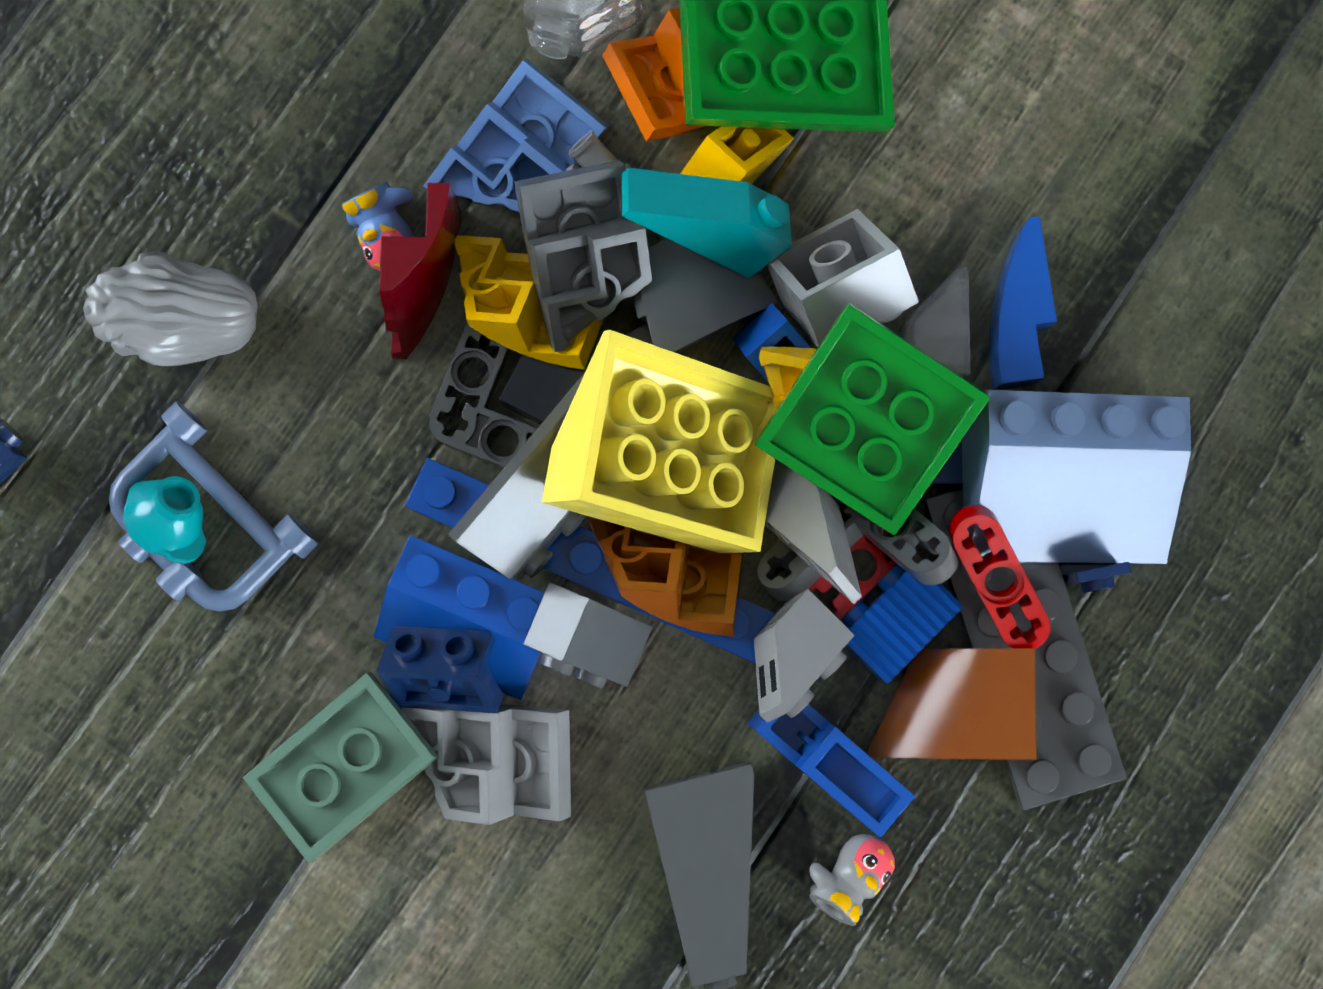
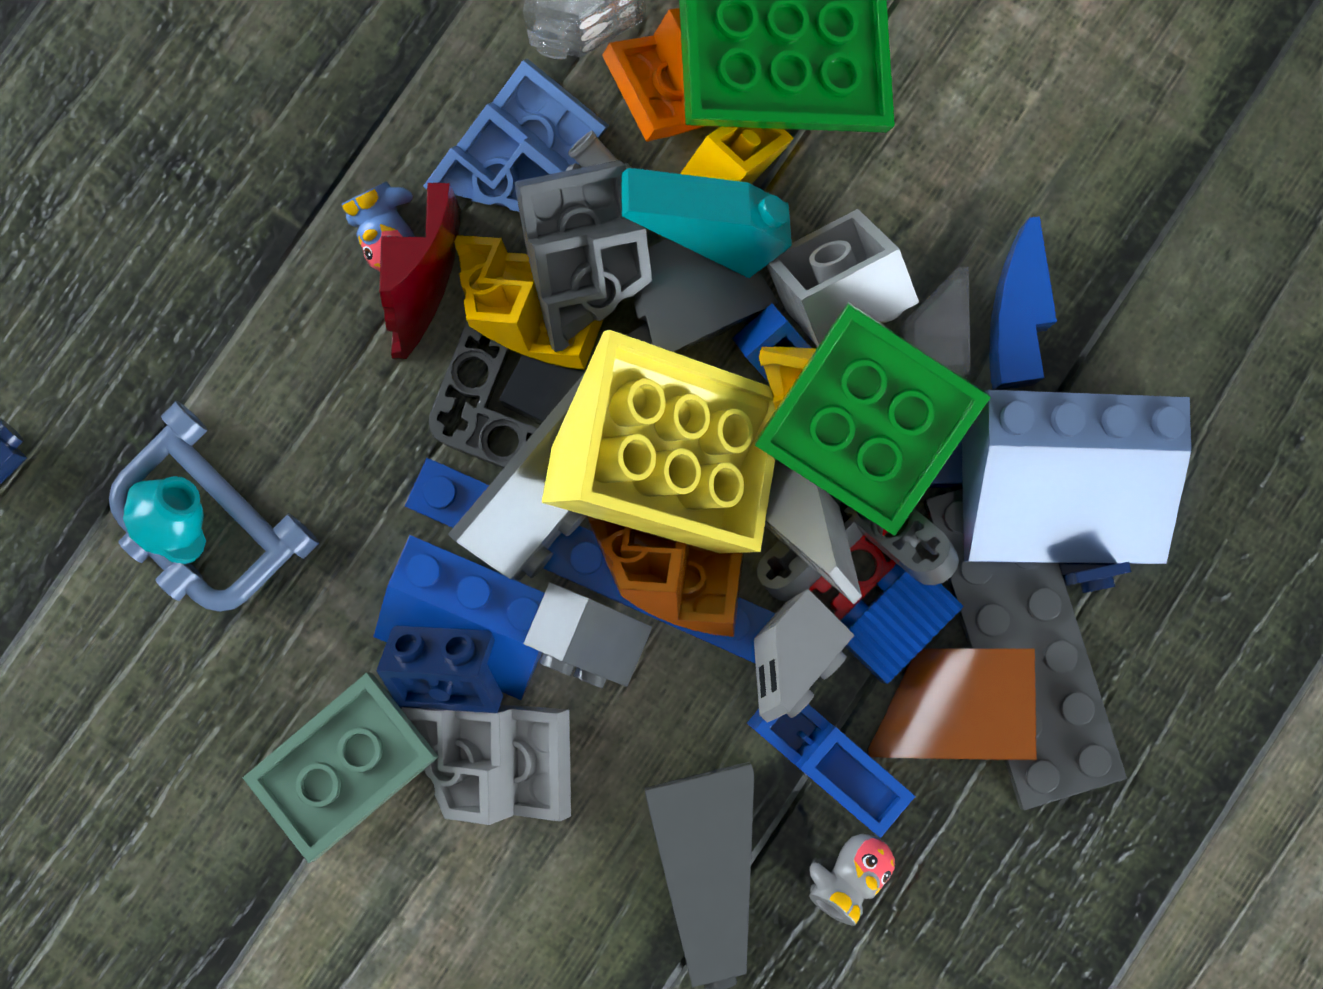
(171, 310): light grey hair -> none
(1021, 588): red beam -> none

